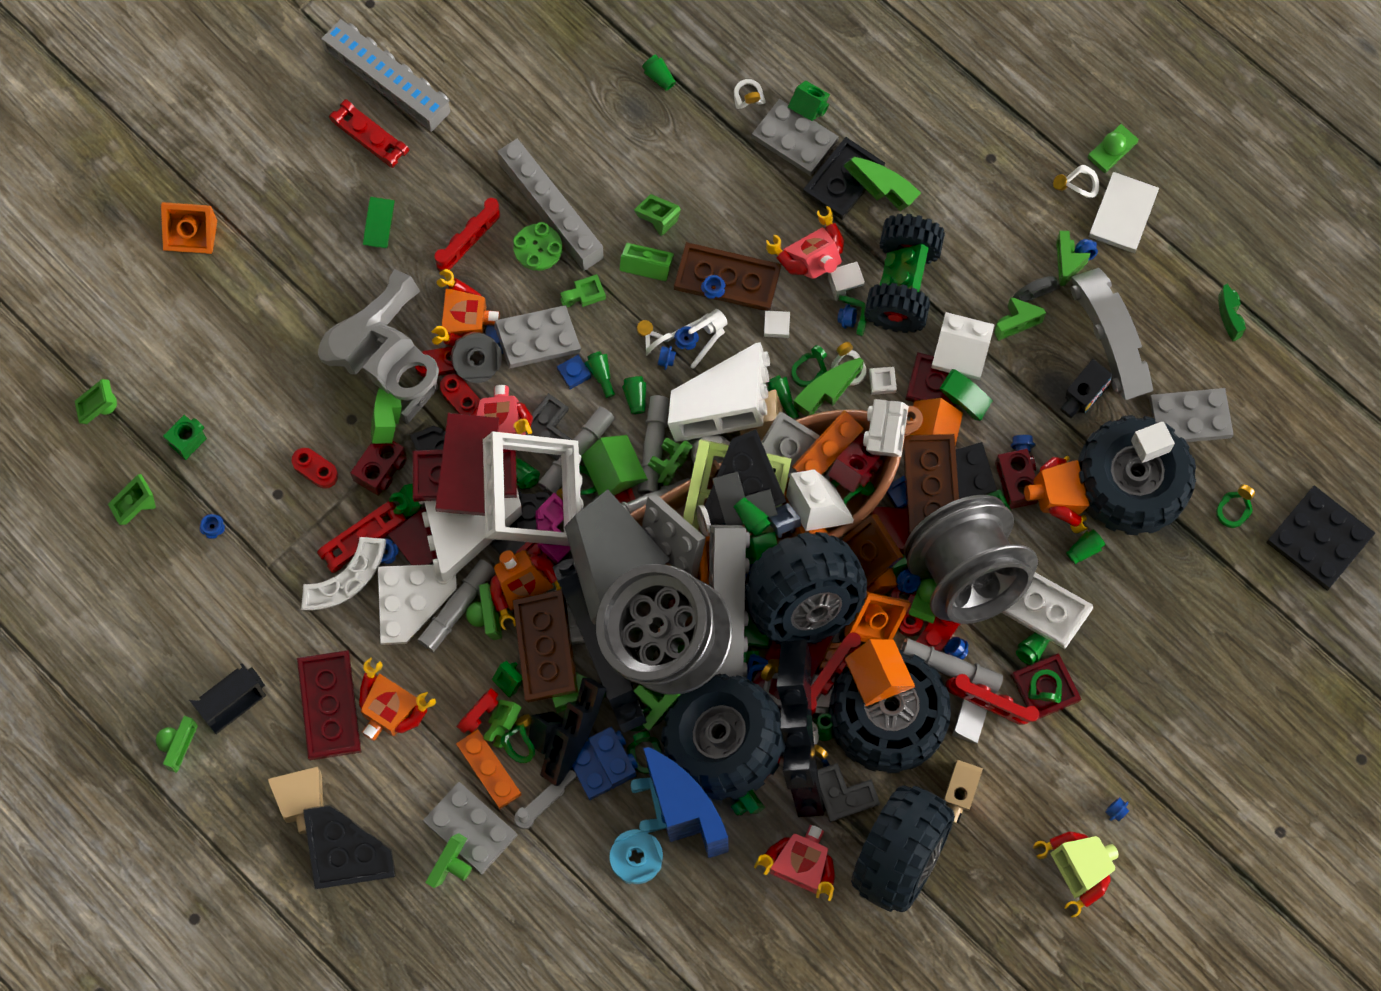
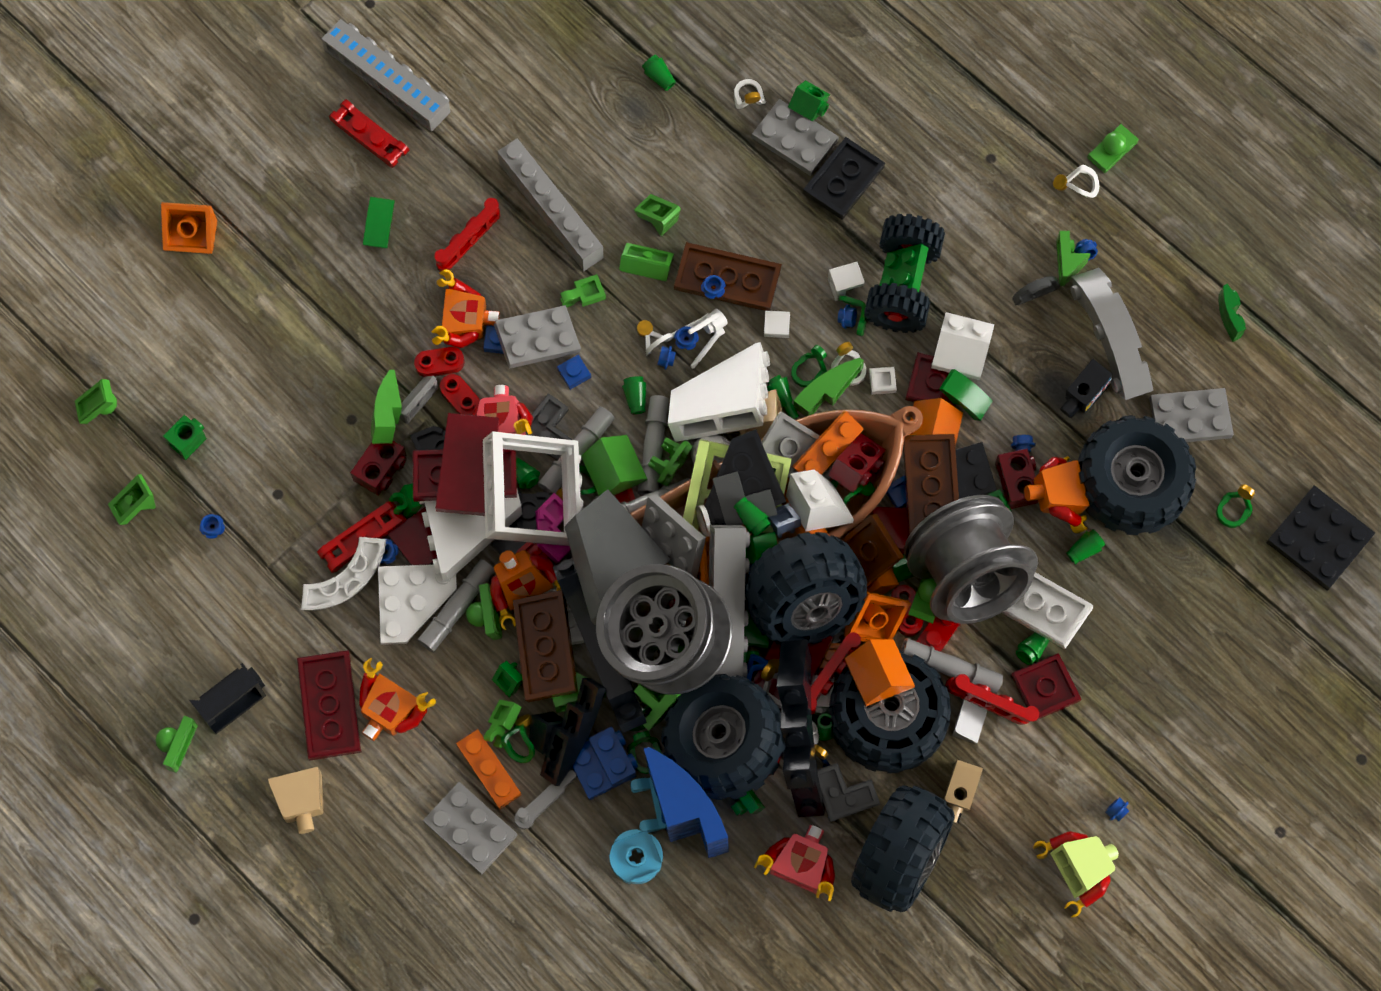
(313, 467): red plate -> none
(344, 850): black plate -> none
(377, 348): light grey animal -> none
(449, 862): bright green tile -> none
(485, 703): red plate -> none
(486, 367): dark grey plate -> none
(547, 241): bright green plate -> none
(599, 367): green cone -> none
(814, 253): torso -> none
(882, 182): bright green slope -> none
(886, 428): white brick -> none
(908, 582): blue plate -> none
(957, 647): blue plate -> none
(1023, 317): bright green slope -> none
(1044, 695): green piece -> none
(1123, 212): white tile -> none
(1152, 441): white panel -> none

